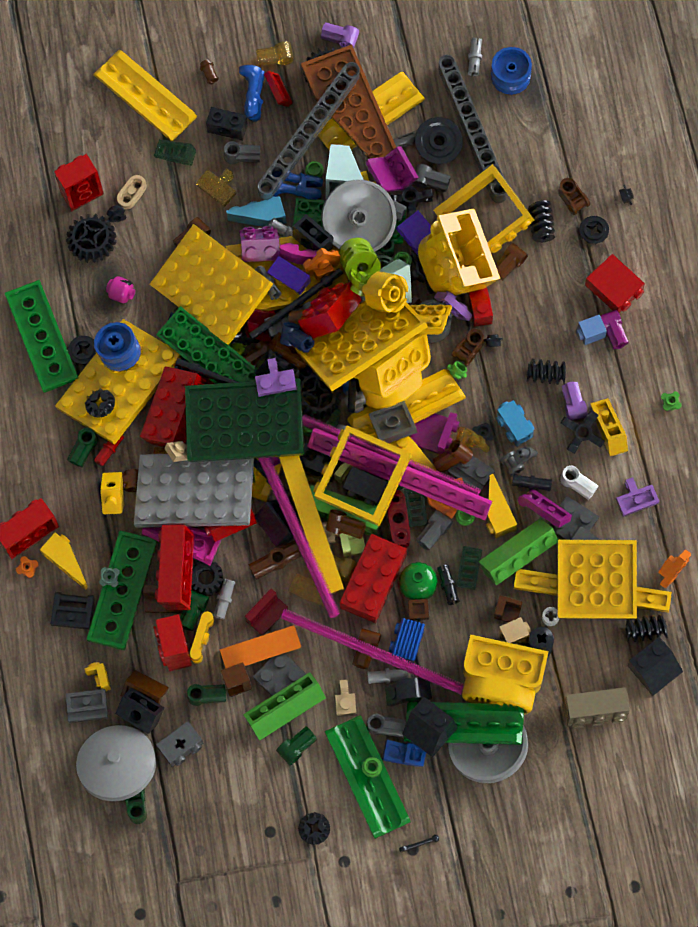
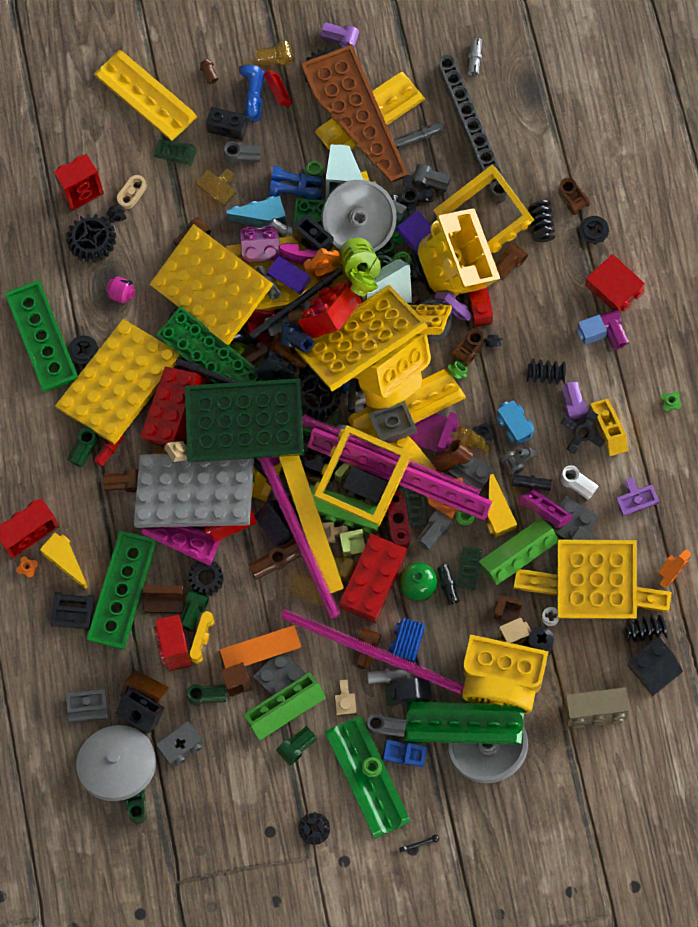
(102, 677): yellow bracket -> none
(105, 407): black gear -> none
(105, 572): sand green plate -> none
(112, 497): yellow torso -> none
(117, 346): blue wheel -> none
(175, 567): red brick -> none
(224, 599): light grey pin -> none
(265, 612): dark red panel -> none
(275, 381): medium lavender plate -> none
(310, 122): dark grey beam -> none
(339, 523): reddish brown piece -> none
(385, 292): yellow brick -> none
(392, 171): magenta bracket -> none
(418, 609): reddish brown plate -> none
(429, 727): black slope -> none
(441, 129): black gear -> none
(511, 70): blue wheel -> none
(626, 195): black plate -> none

